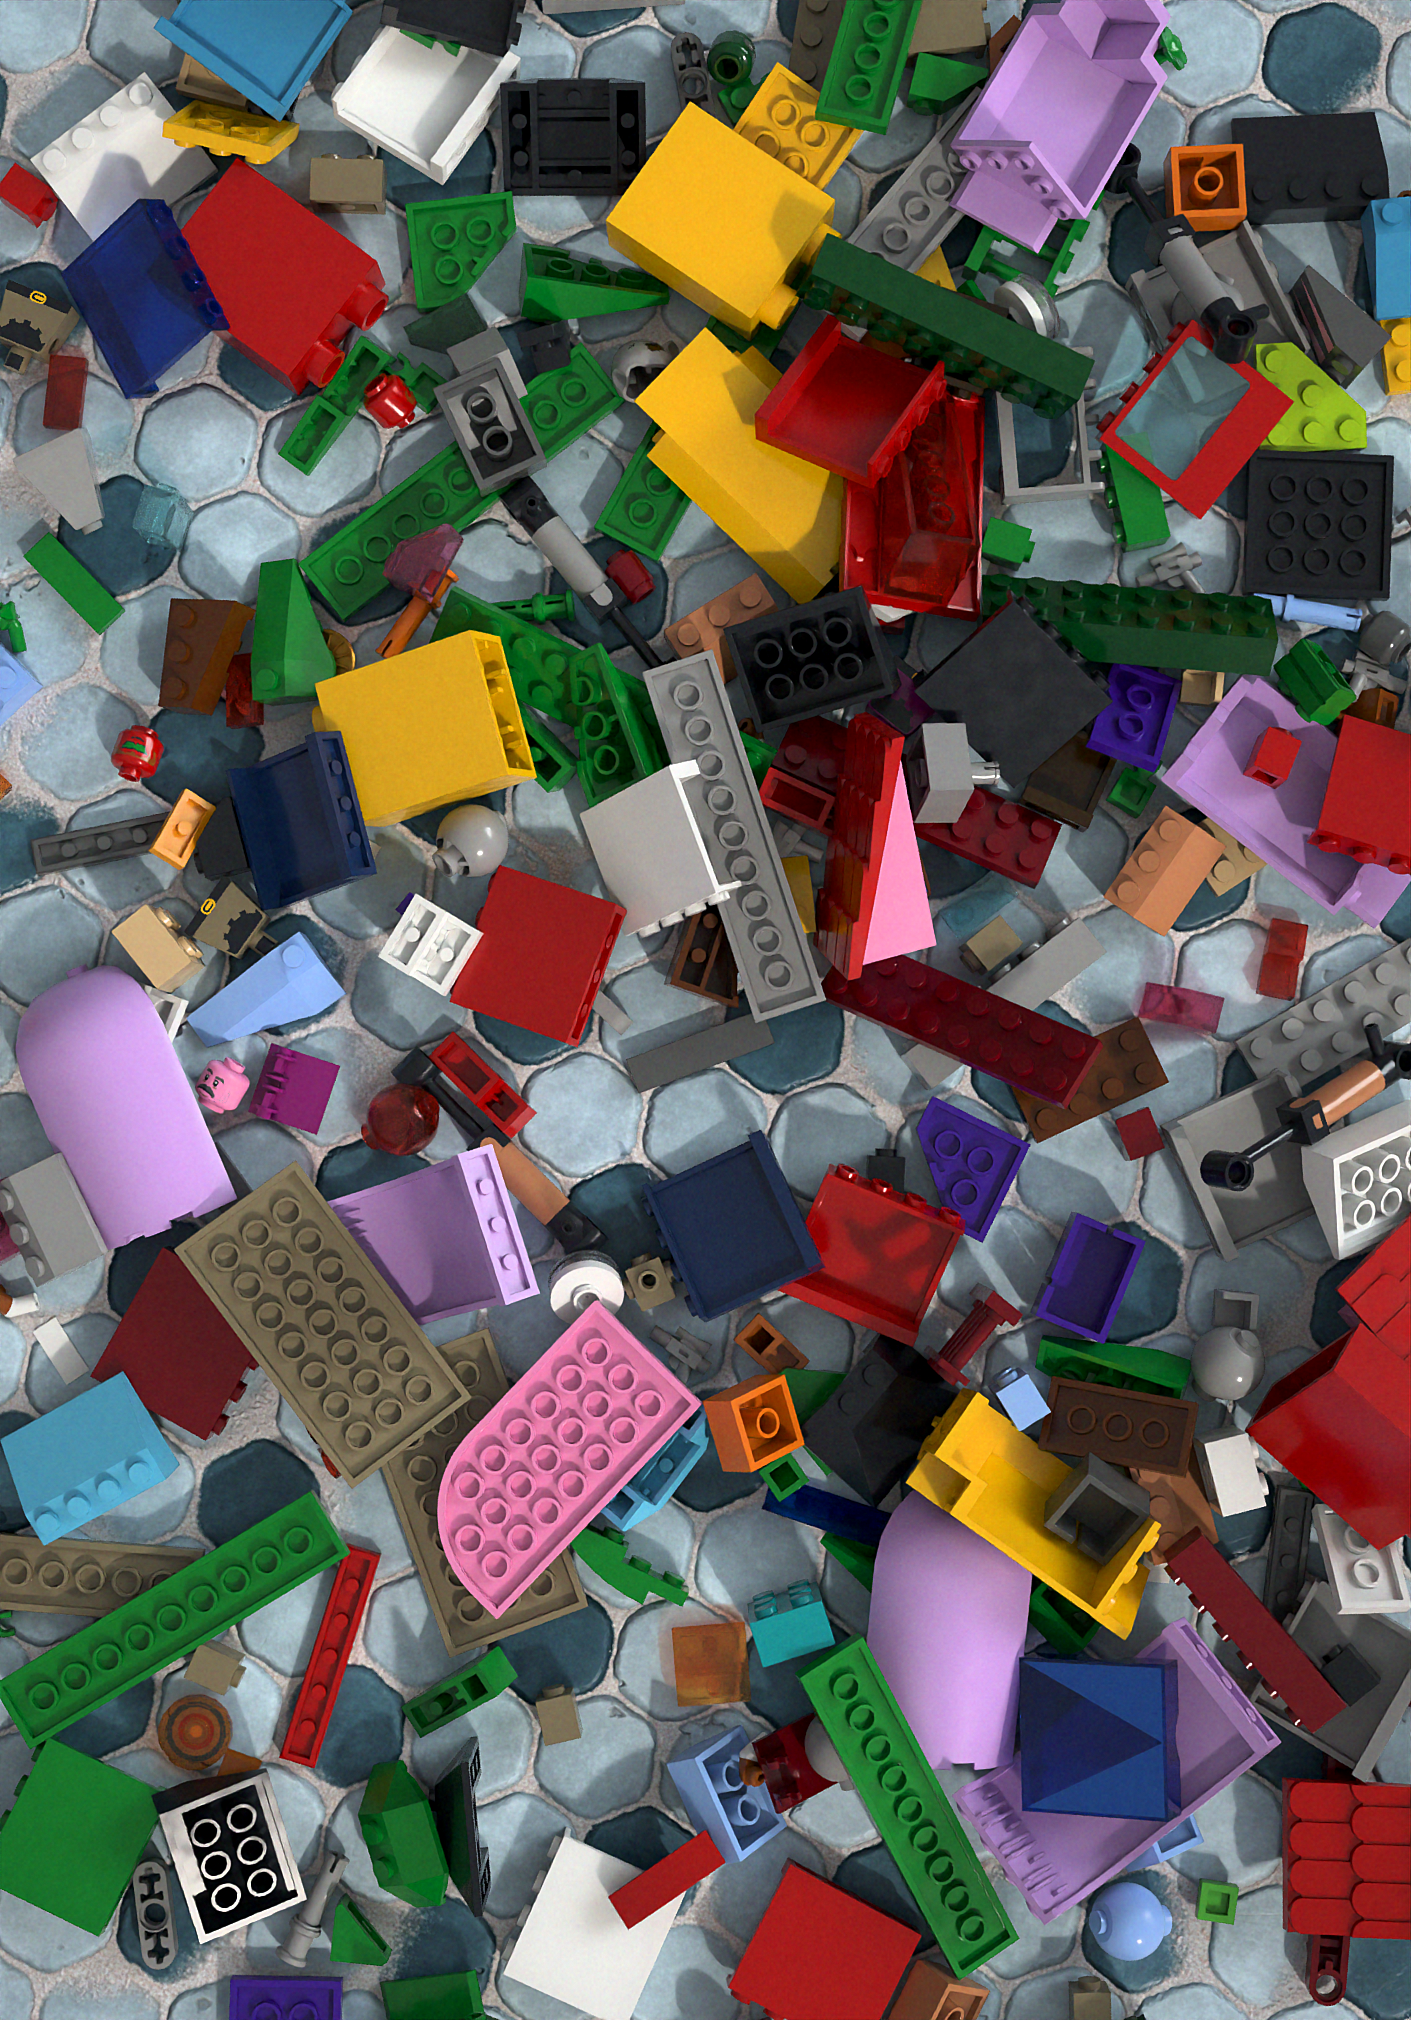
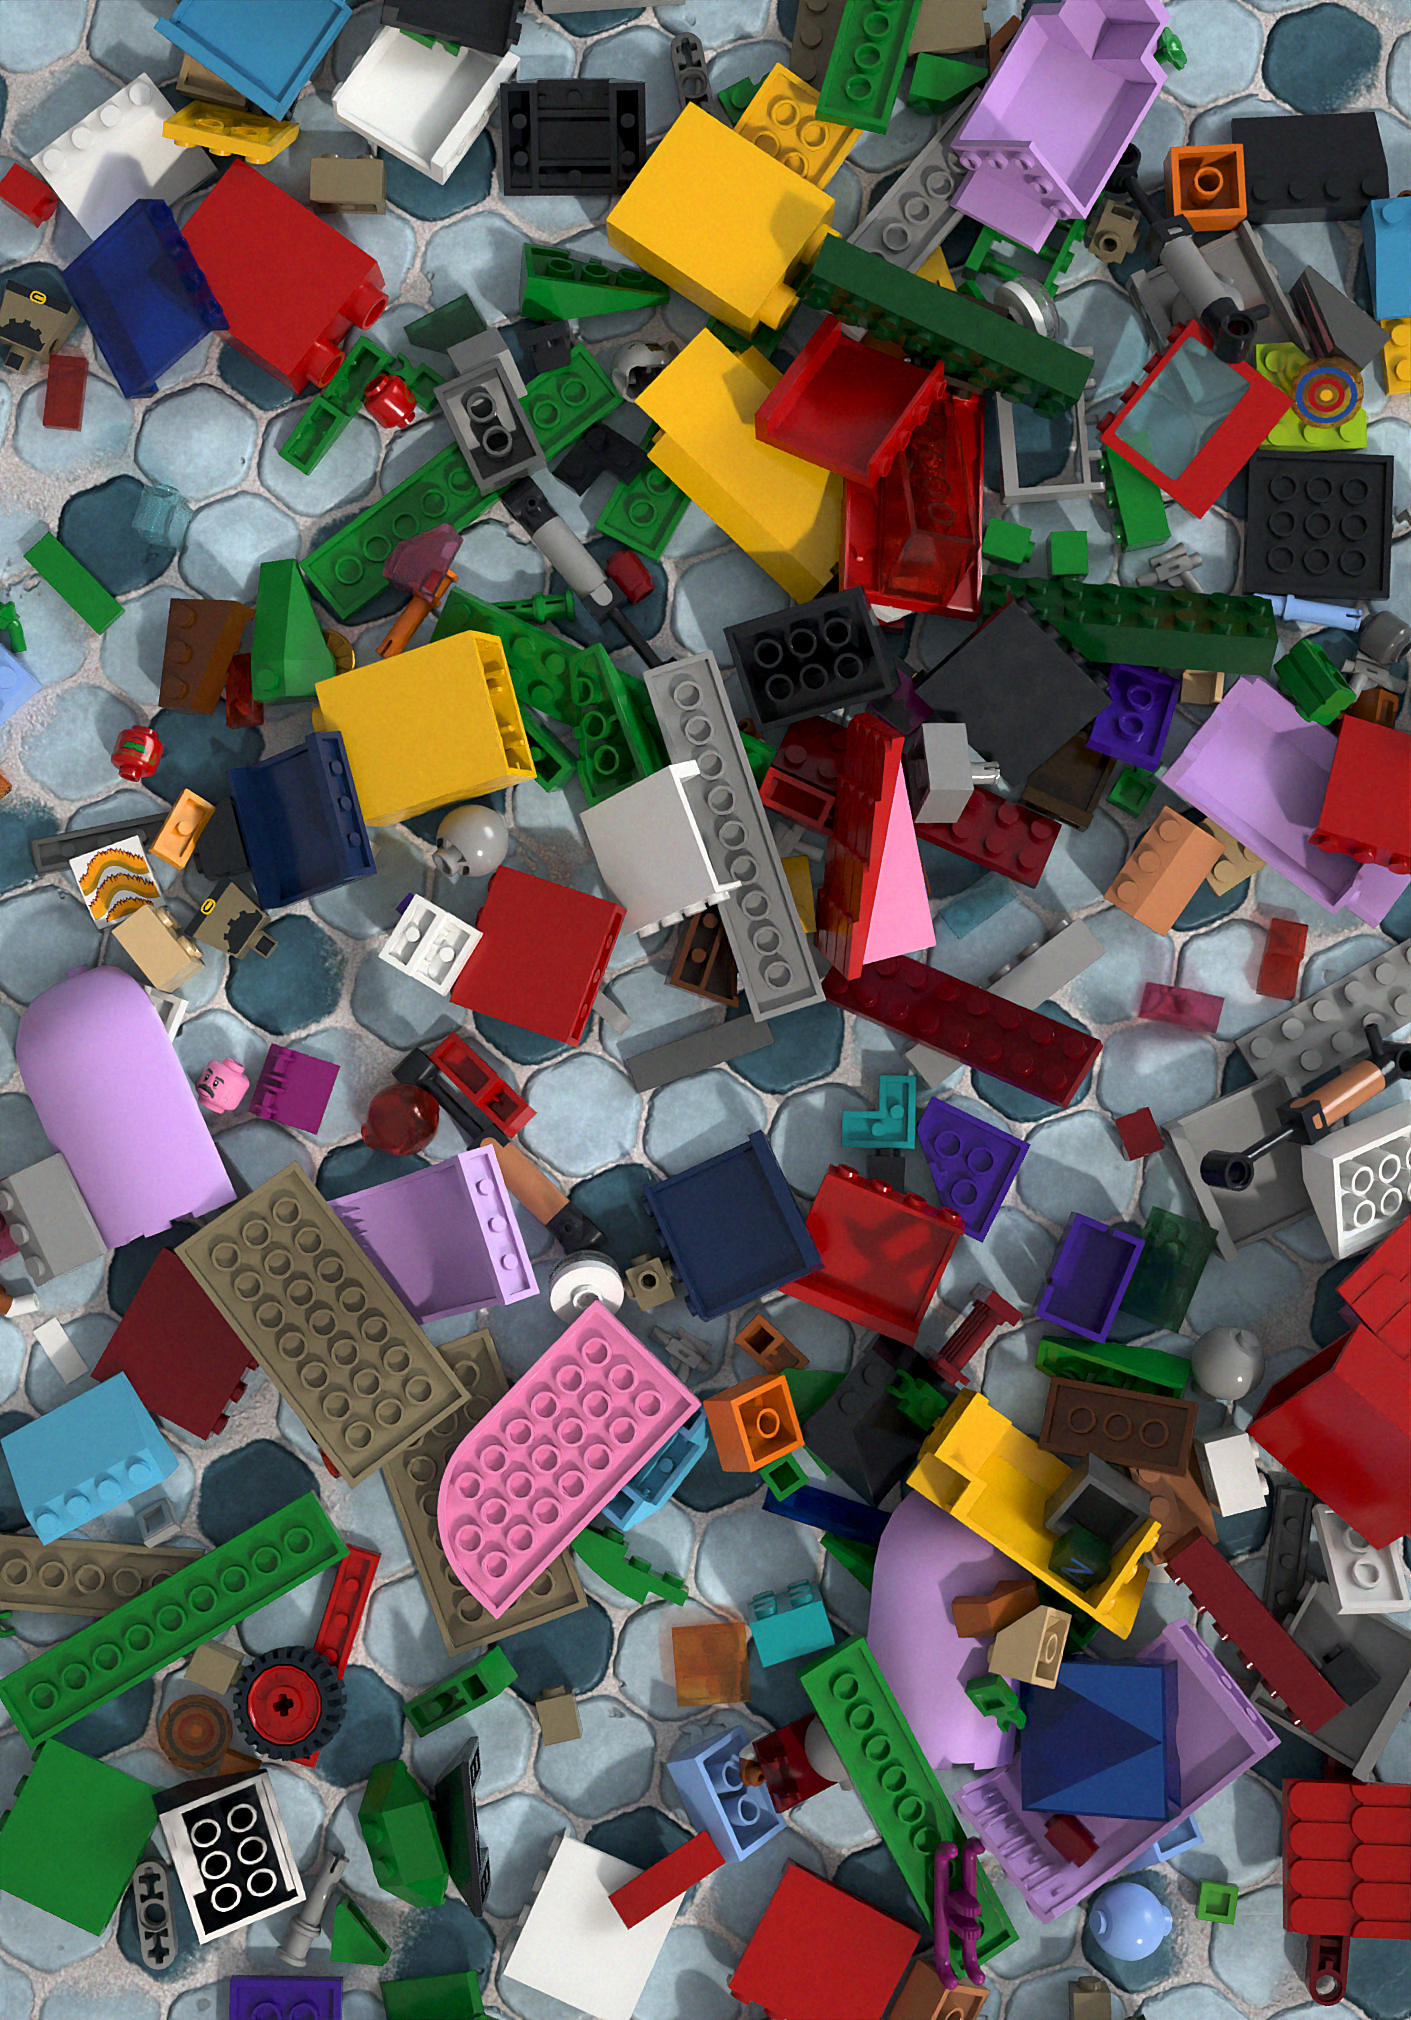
(67, 478): light grey slope -> none
(117, 881): none -> slope
(157, 1522): none -> light grey tile
(263, 1707): none -> wheel
(276, 990): light blue wedge -> none
(456, 243): green plate -> none
(599, 451): none -> black plate
(704, 626): nougat slope -> none
(731, 58): dark green head -> none
(893, 1122): none -> teal plate
(919, 1400): none -> green plate
(957, 1910): none -> magenta piece
(989, 946): dark tan brick -> none
(991, 1614): none -> dark orange slope
(996, 1698): none -> green plate
(1018, 1397): light blue brick -> none
(1031, 1647): none -> tan slope
(1067, 556): none -> green brick
(1071, 1838): none -> dark red brick
(1080, 1558): none -> clear green brick
(1114, 232): none -> dark tan brick
(1119, 1074): reddish brown plate -> none
(1168, 1269): none -> clear green plate
(1235, 1309): light grey panel -> none
(1272, 756): red brick -> none
(1327, 392): none -> clear orange tile

